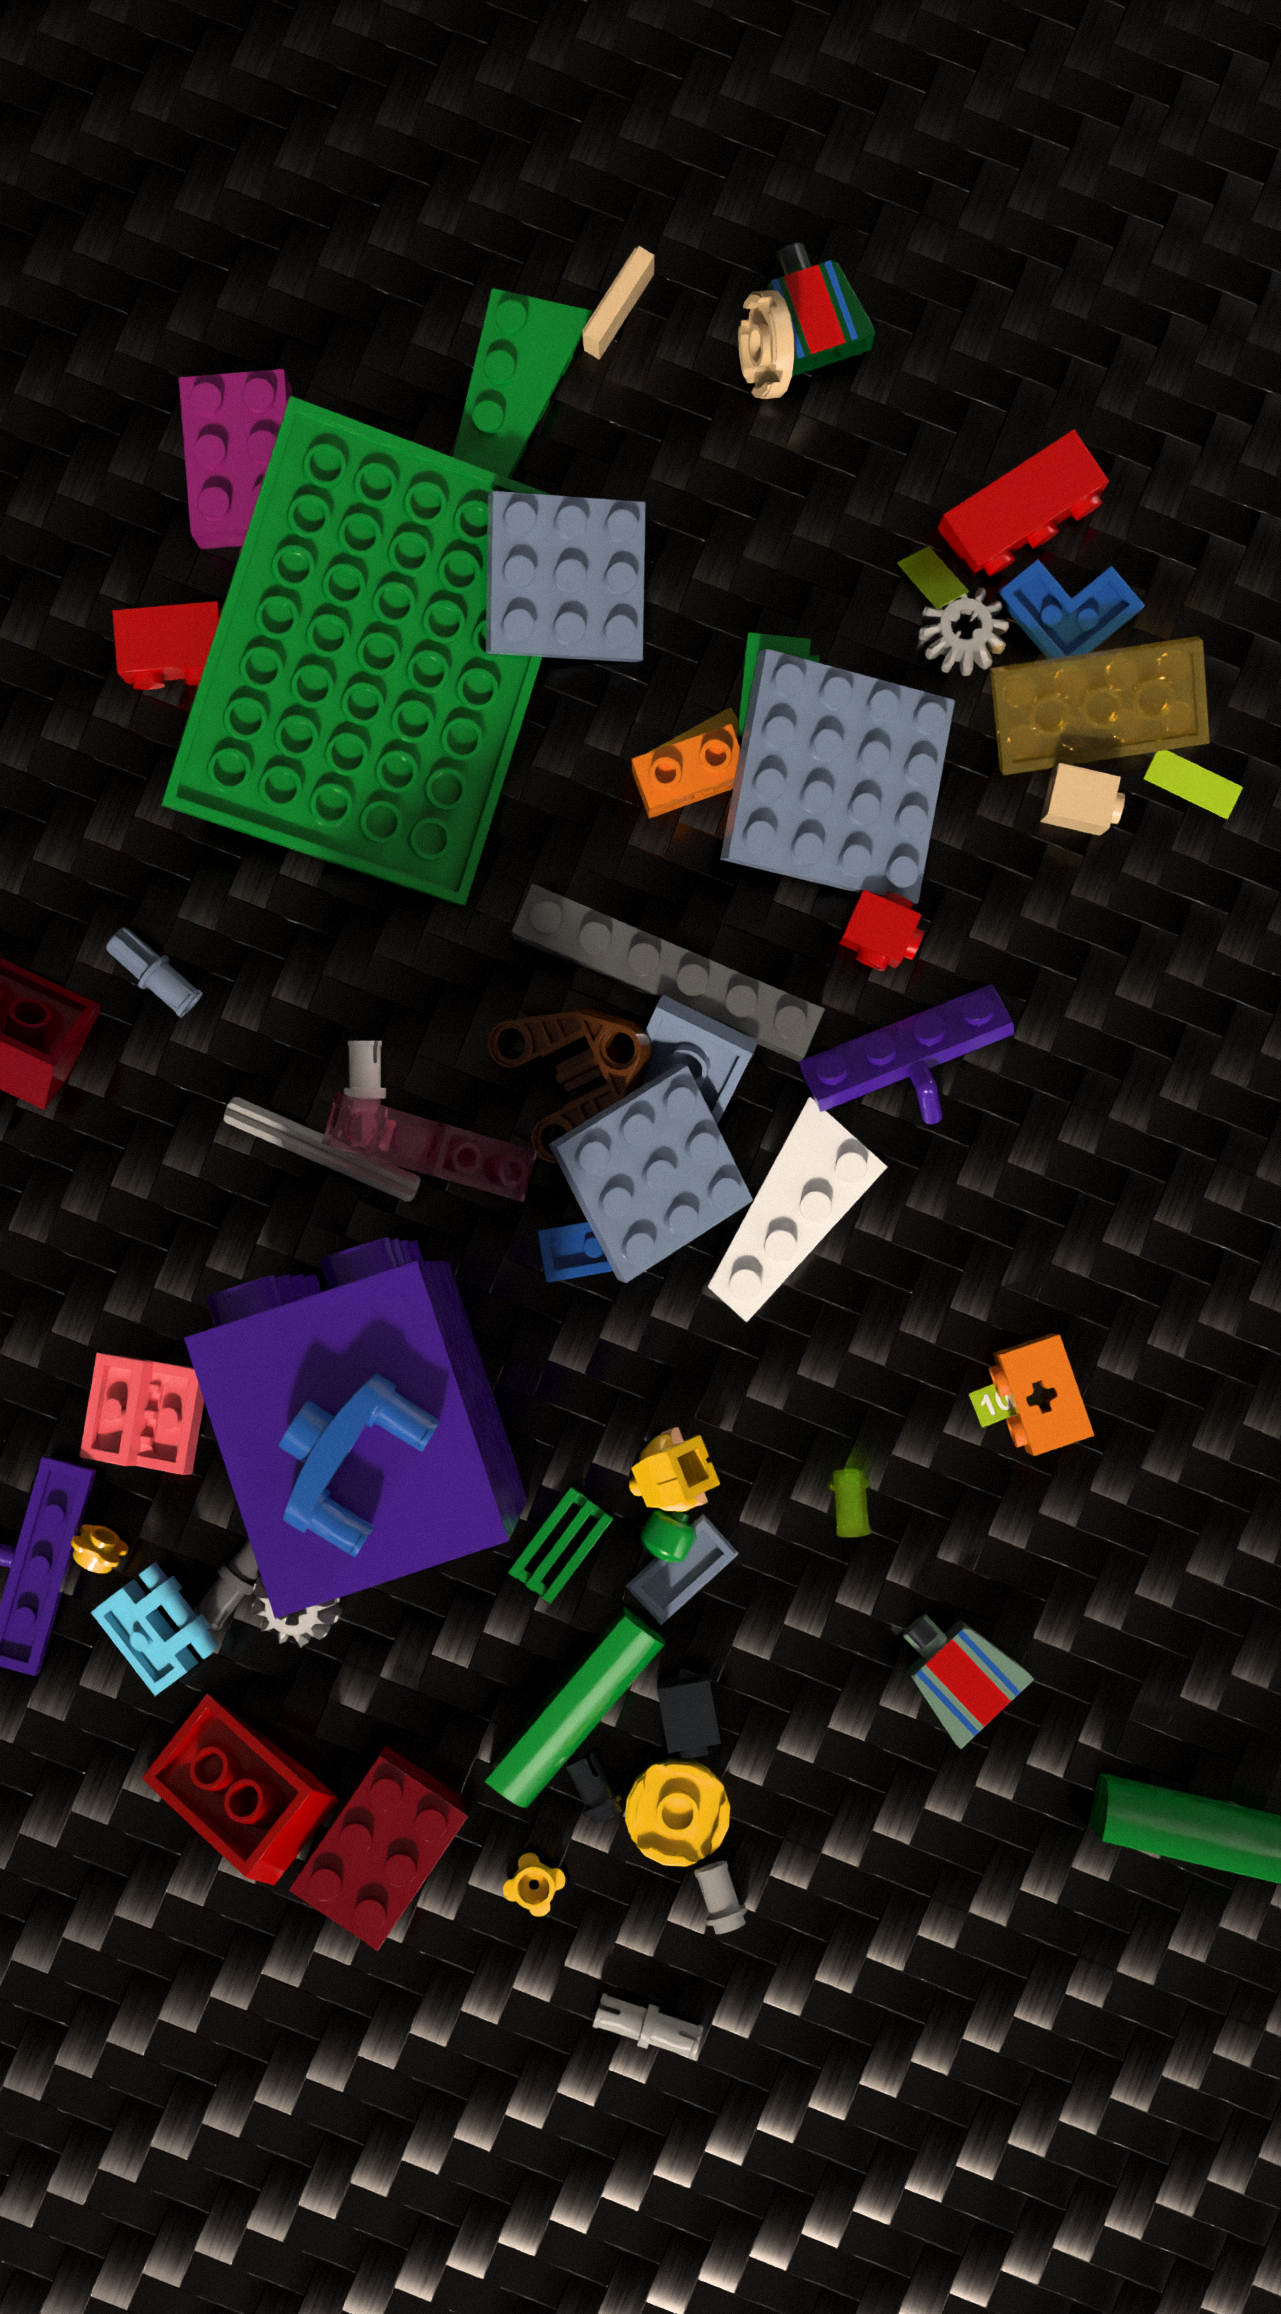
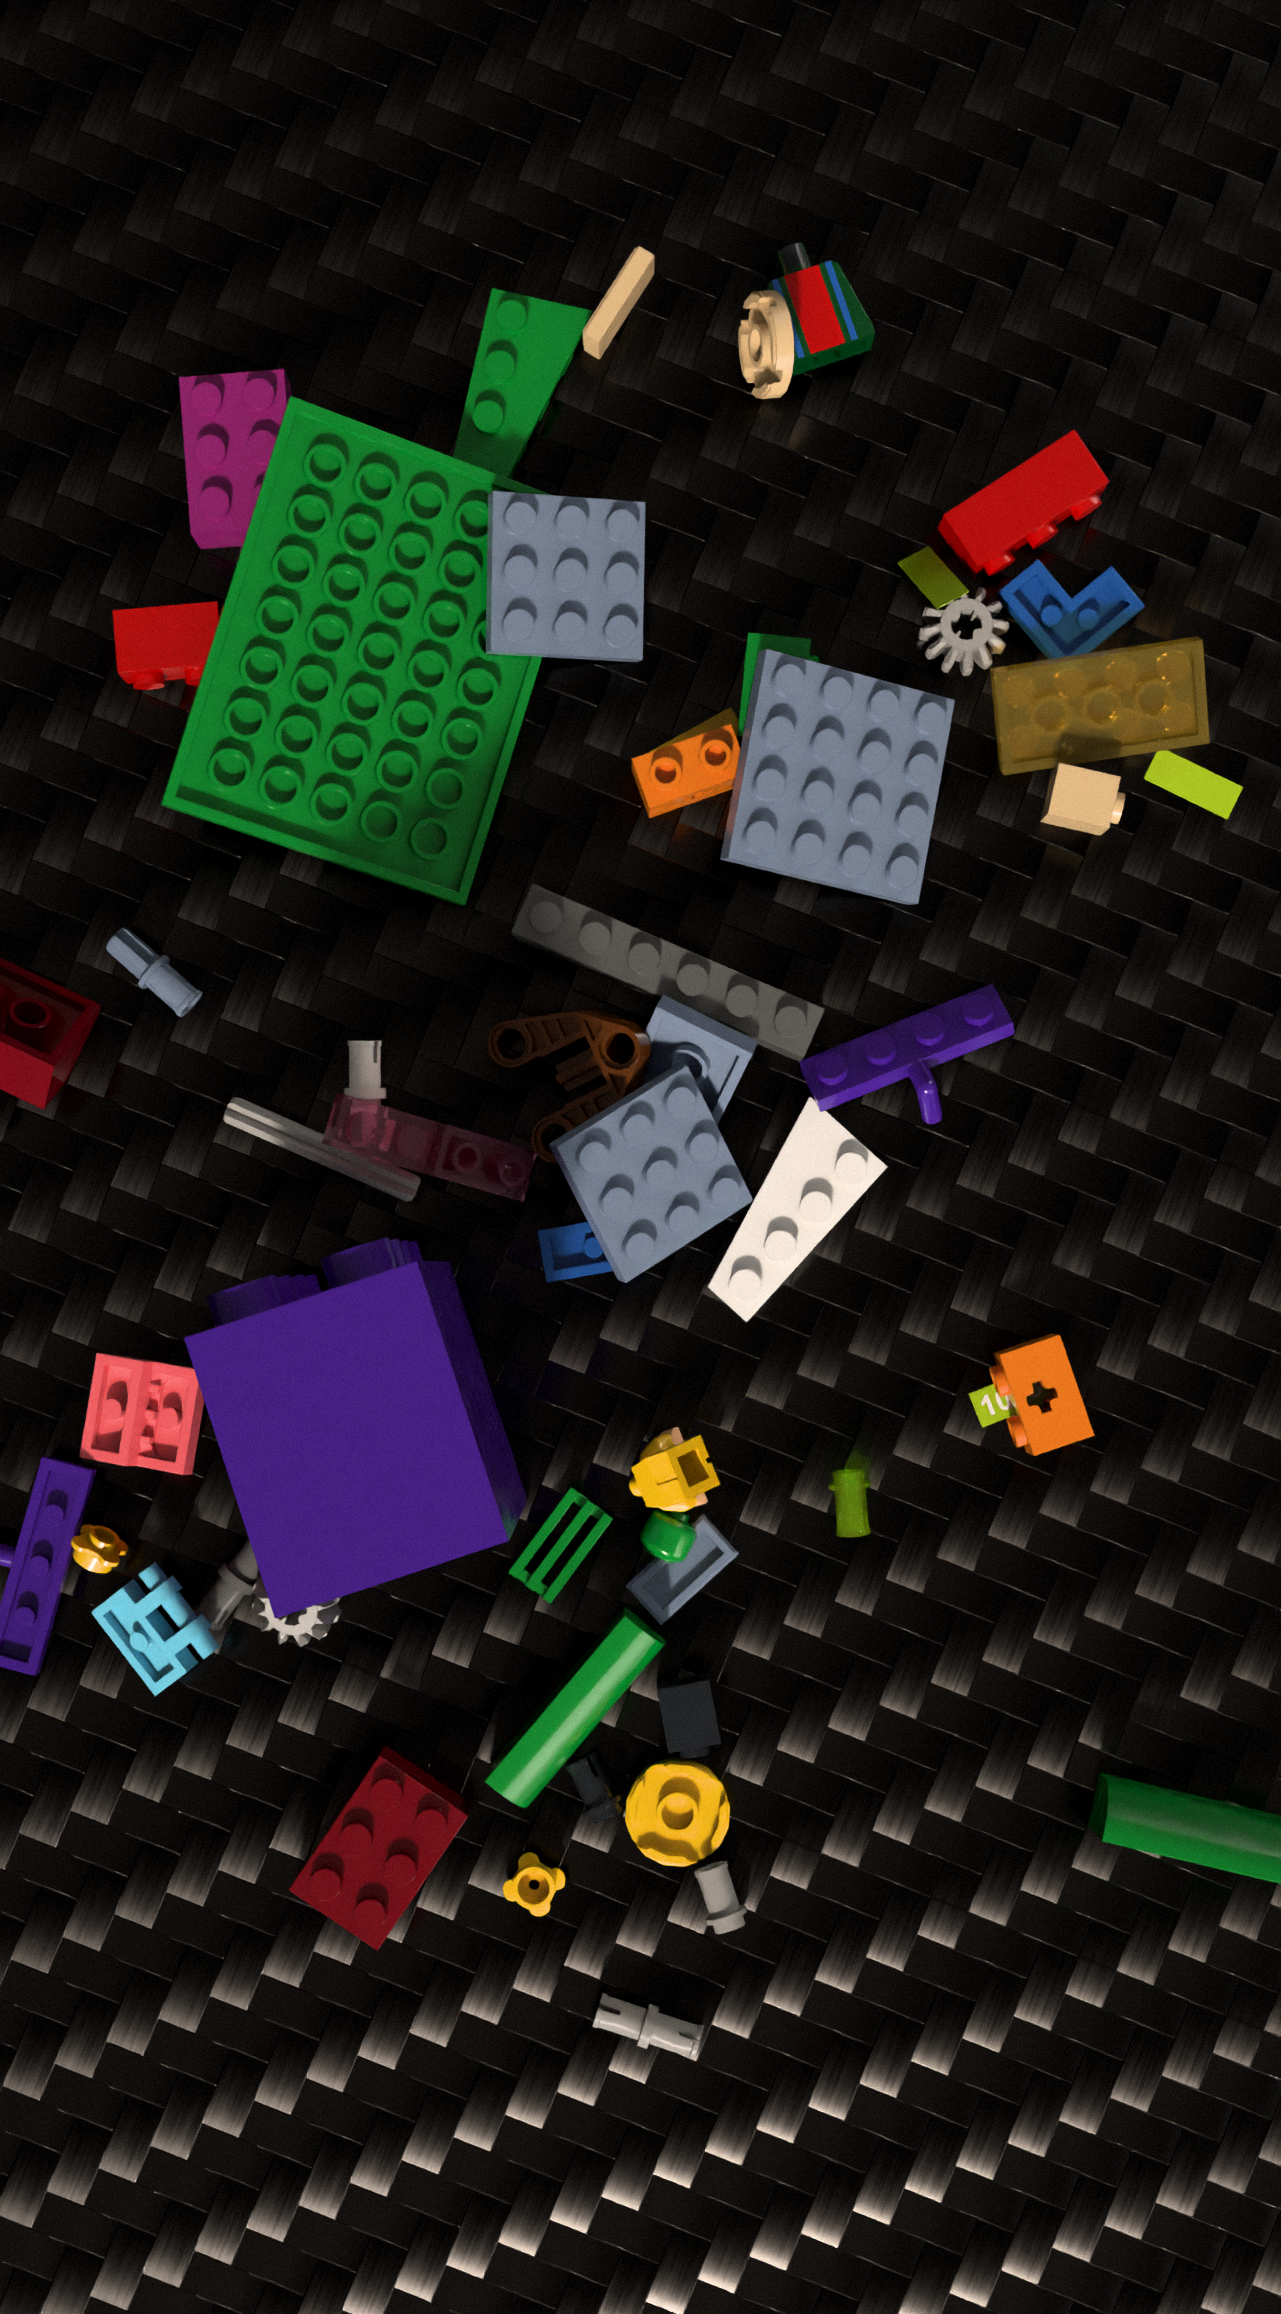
(240, 1791): red slope -> none
(324, 1443): blue connector -> none
(883, 930): red brick -> none
(963, 1676): torso -> none

